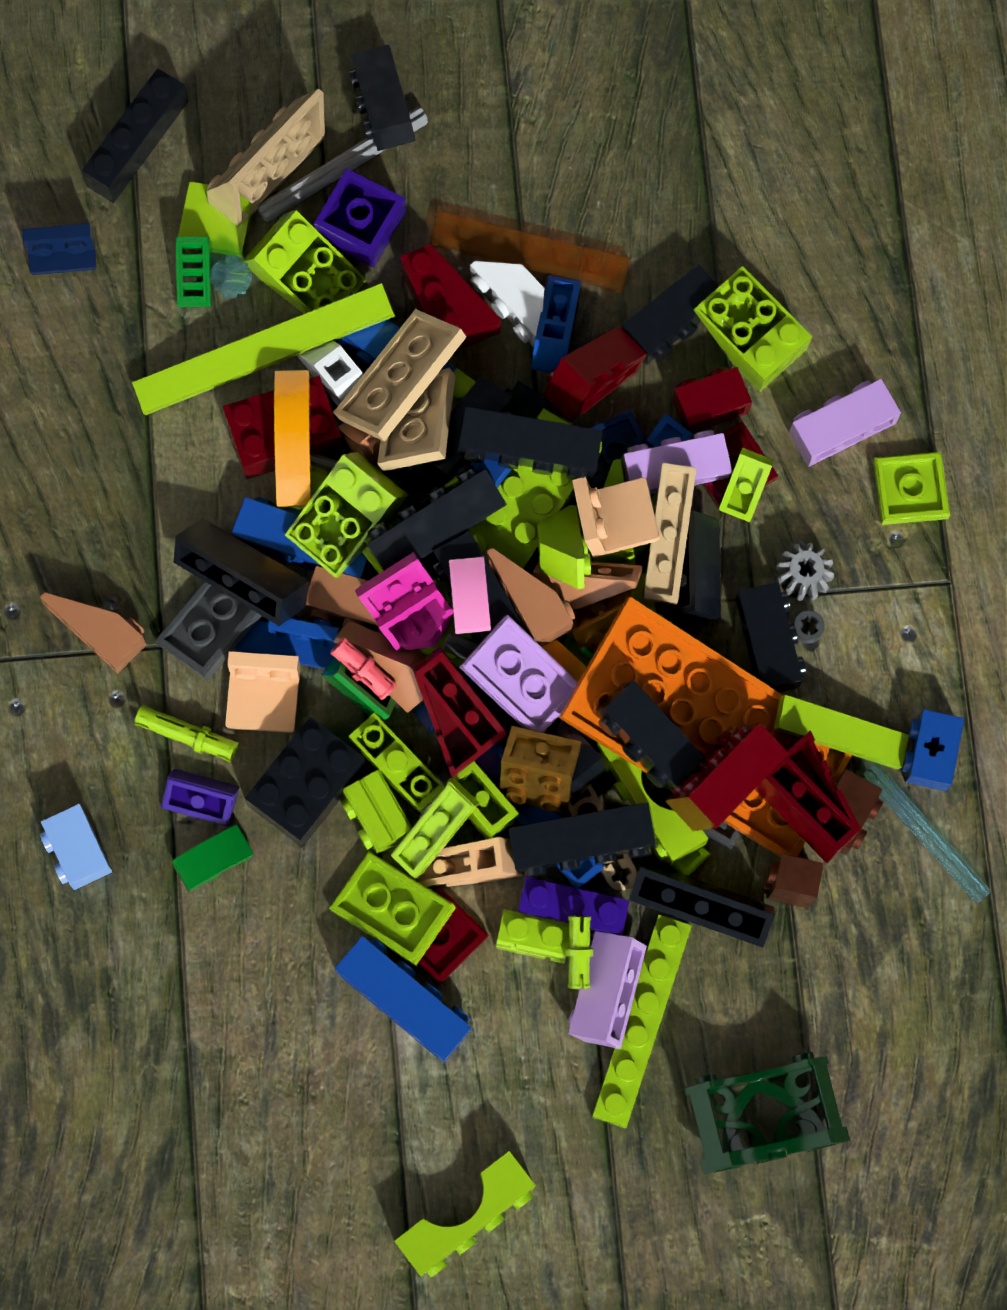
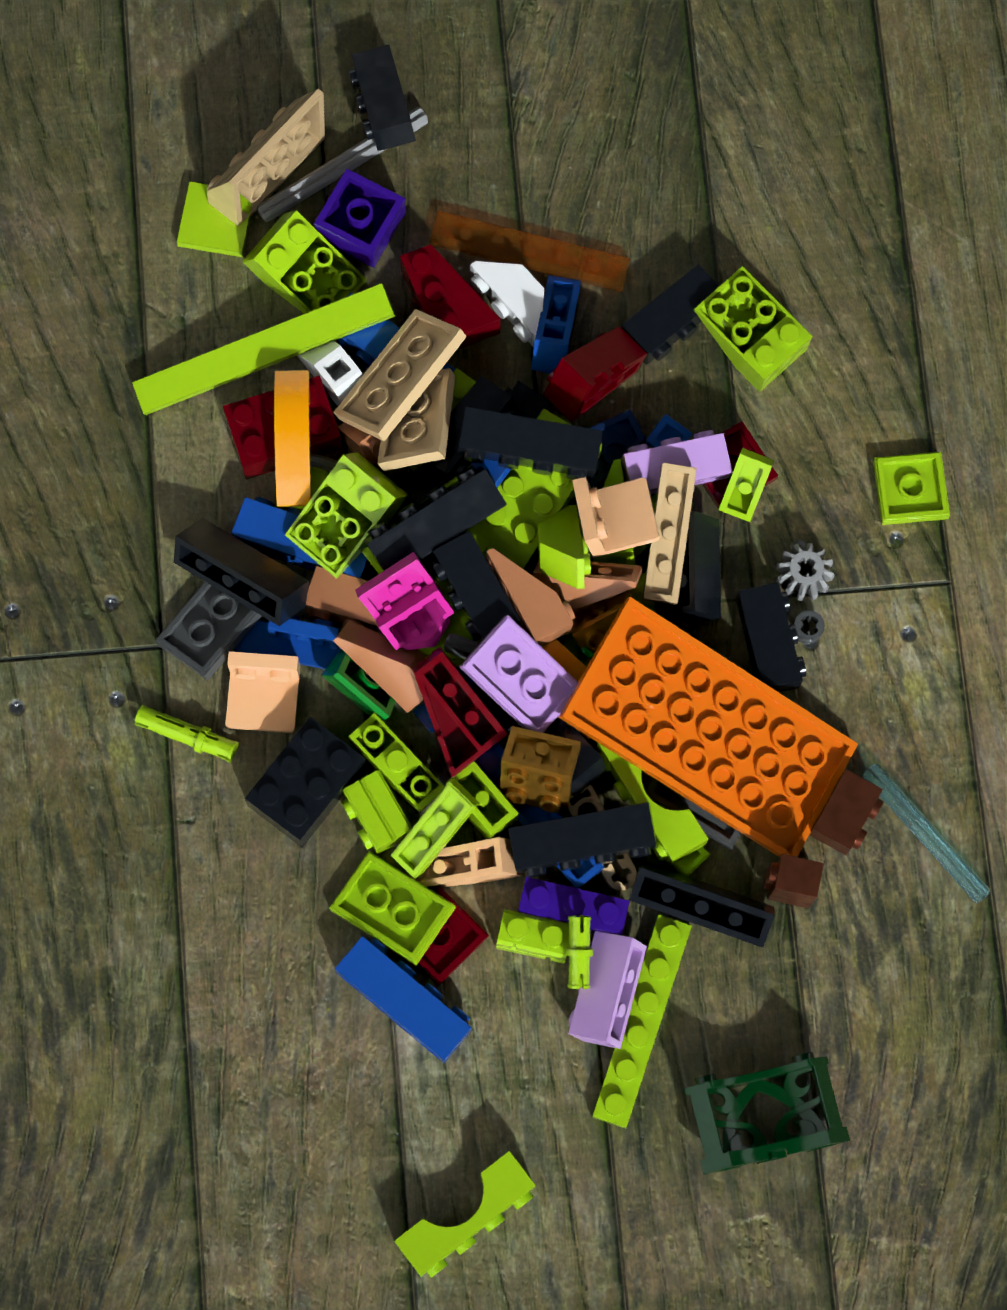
(60, 249): dark blue bracket -> none
(75, 846): light blue brick -> none
(101, 630): nougat slope -> none
(135, 135): black brick -> none
(181, 272): green slope -> none
(200, 797): dark purple slope -> none
(212, 858): green slope -> none
(230, 276): clear light blue gear -> none
(363, 668): coral pin -> none
(469, 595): bright pink slope -> none
(648, 736): black brick -> none
(711, 399): dark red brick -> none
(726, 776): dark red brick -> none
(809, 799): dark red wedge -> none
(841, 732): lime tile -> none
(844, 421): lavender brick -> none
(945, 734): blue brick -> none

